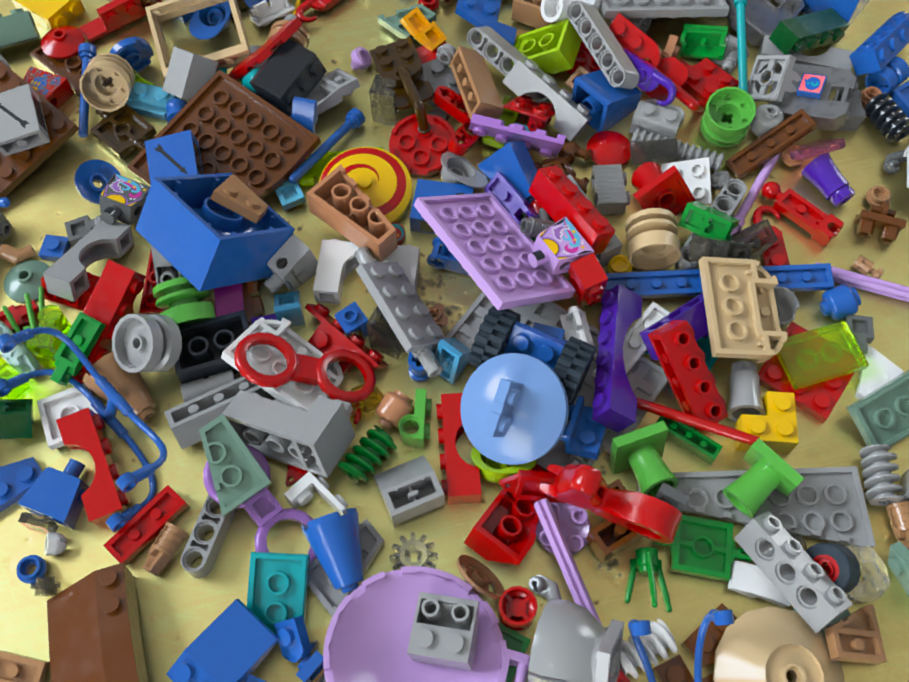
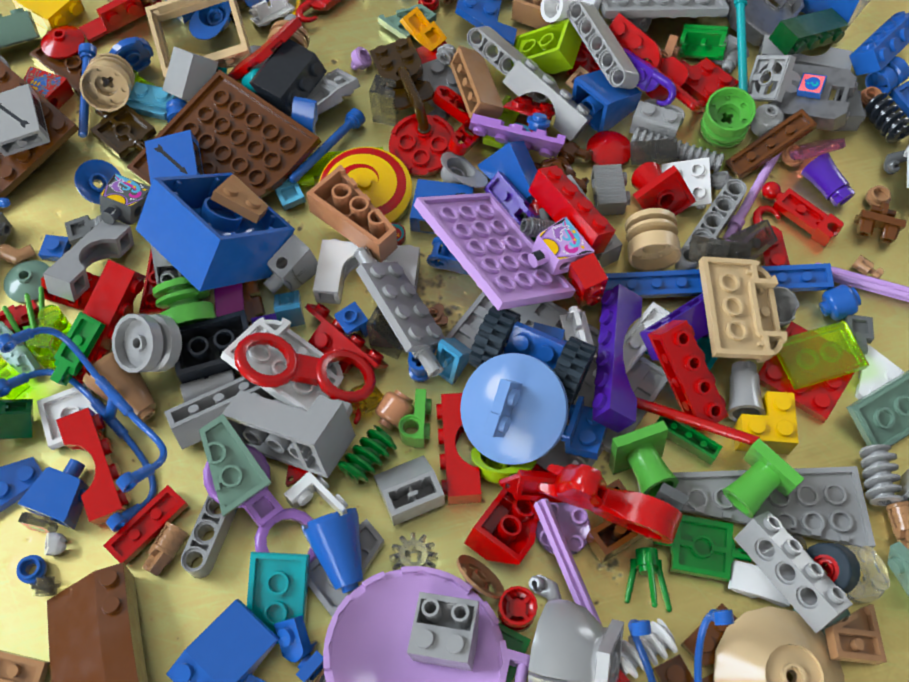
(538, 121): none -> blue plate
(619, 264): yellow plate -> none
(707, 221): green hinge -> none

